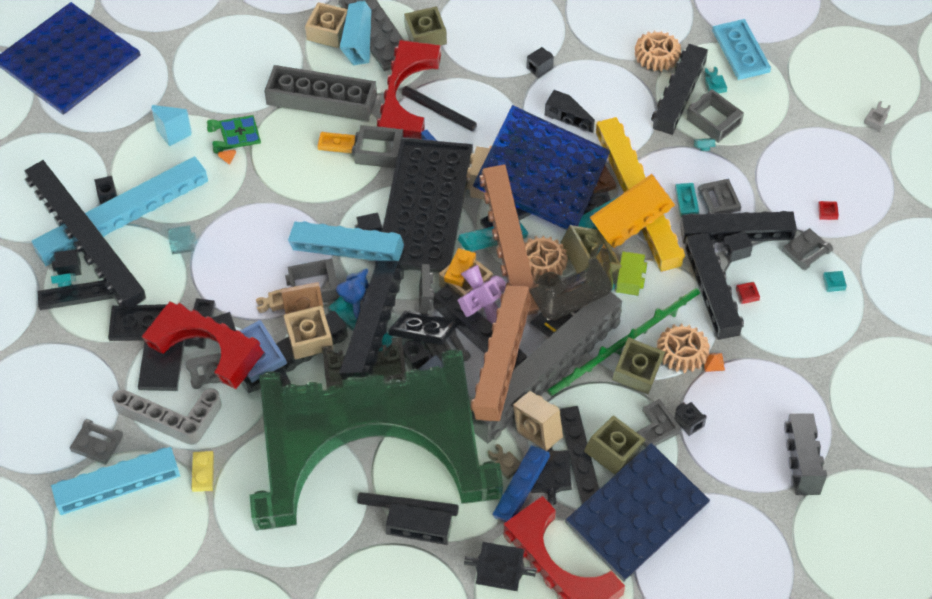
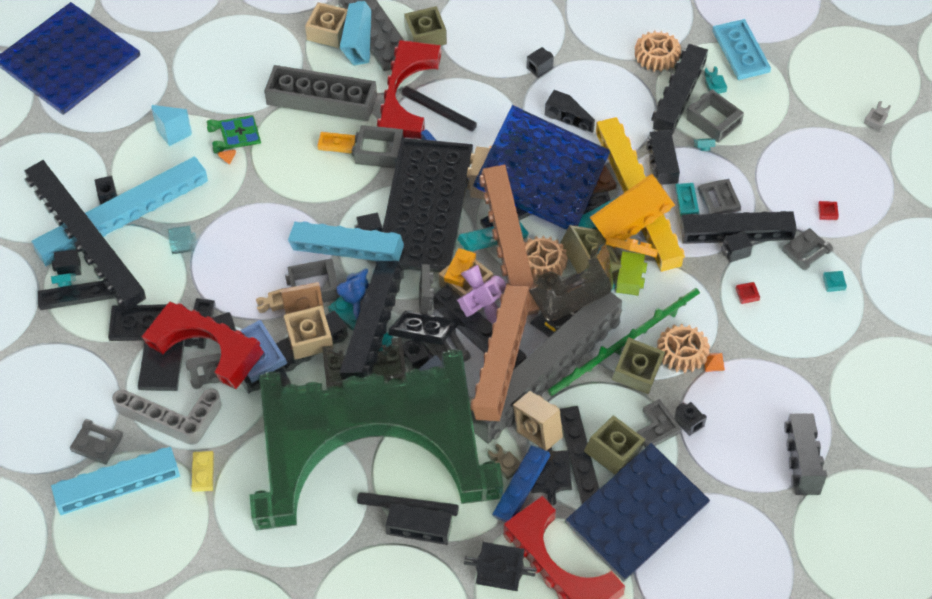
(632, 245): none -> light orange wing
(663, 157): none -> black brick
(713, 286): black brick -> none

